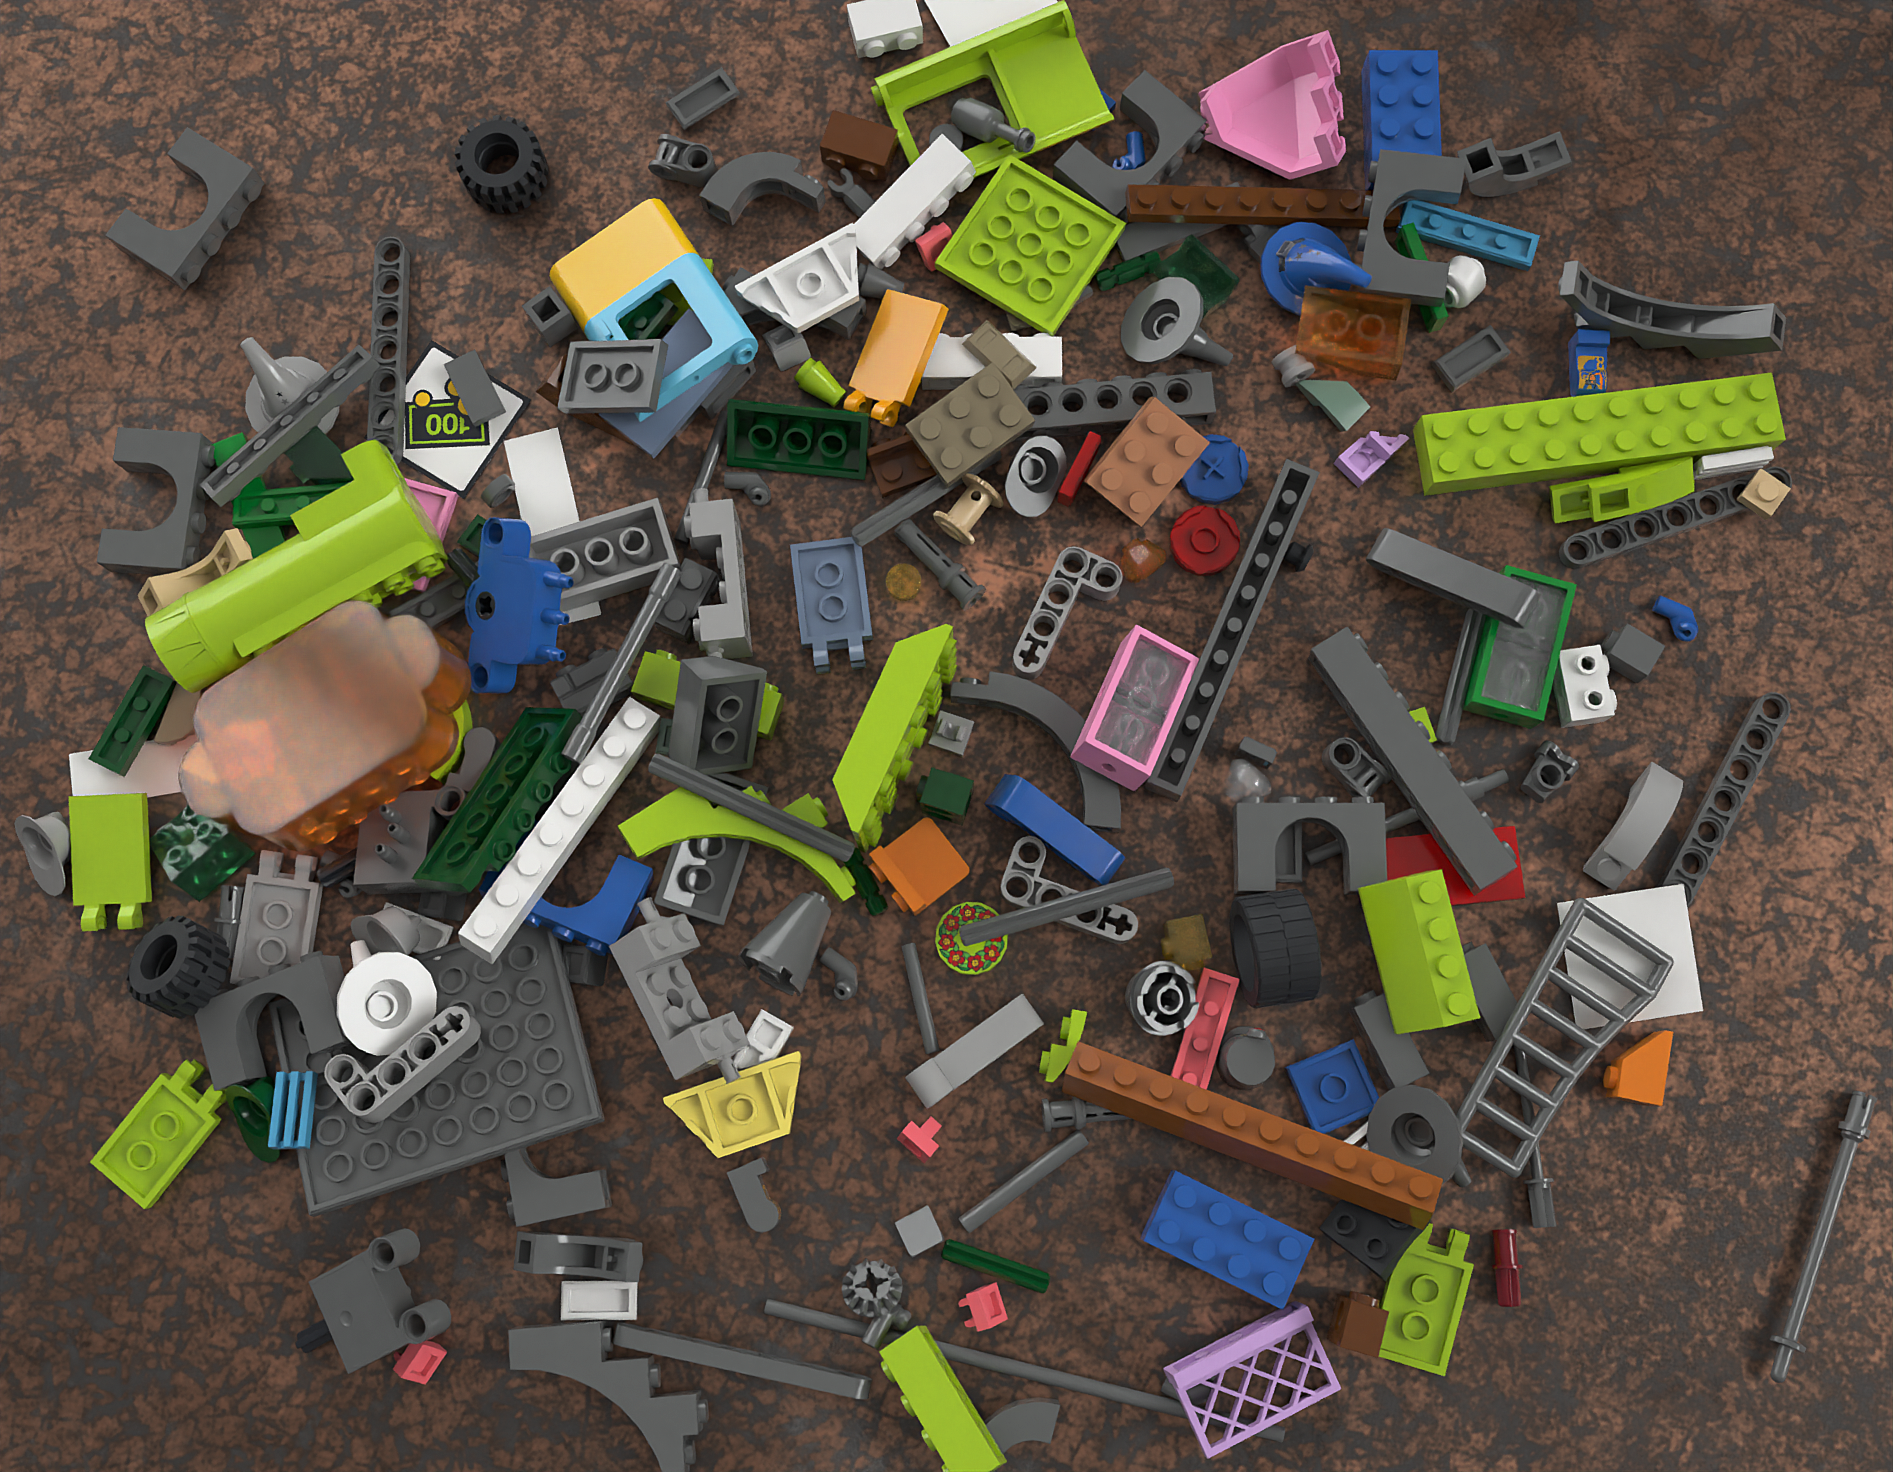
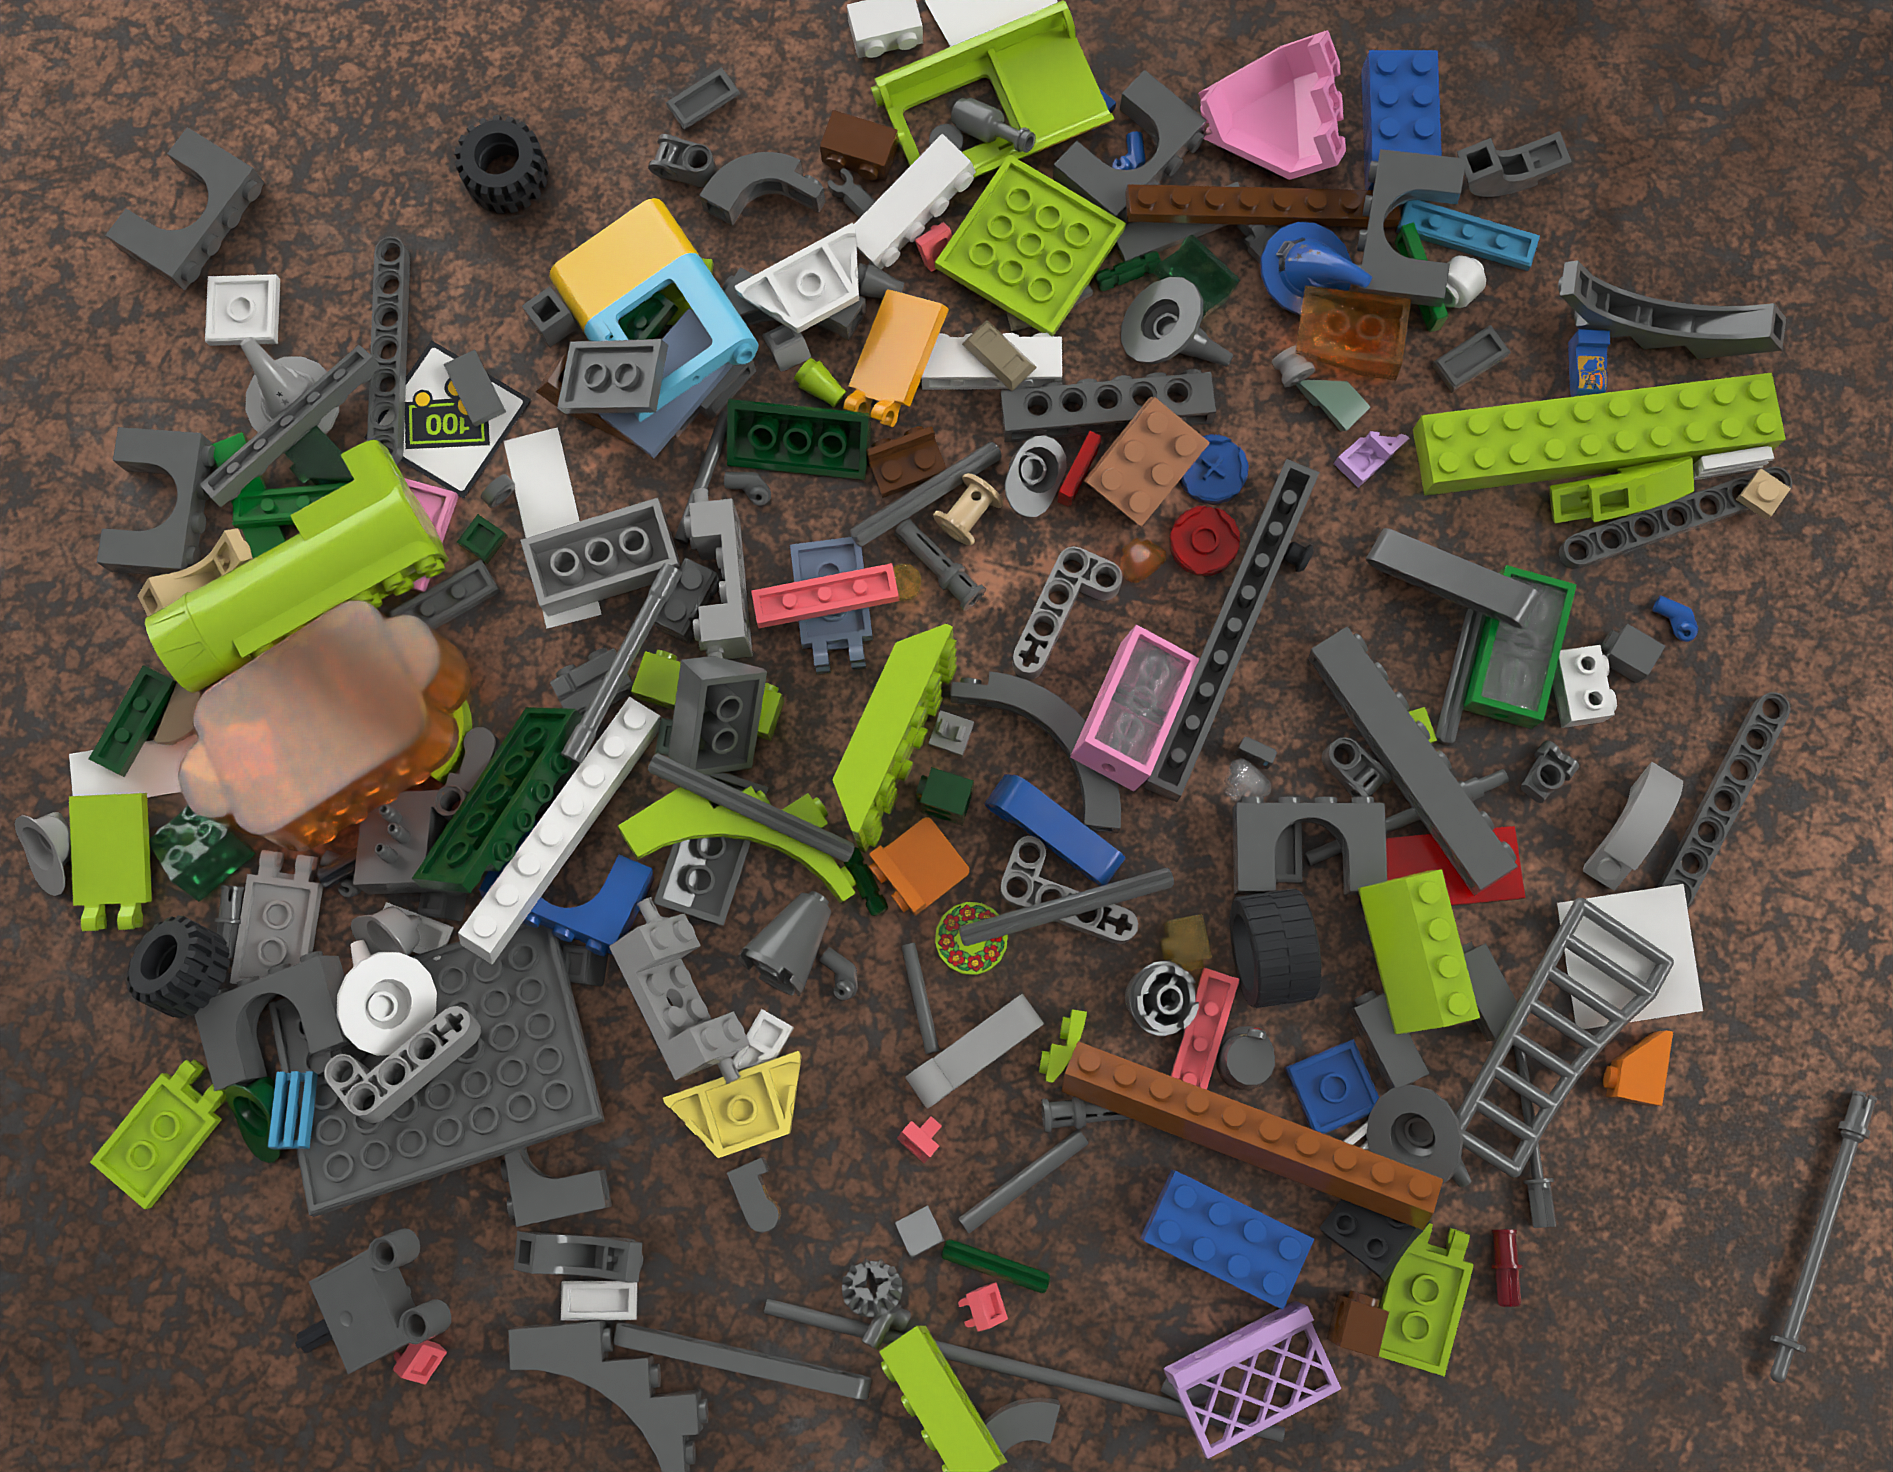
(242, 309): none -> white tile
(509, 605): blue piece -> none
(825, 595): none -> coral plate
(970, 424): dark tan brick -> none

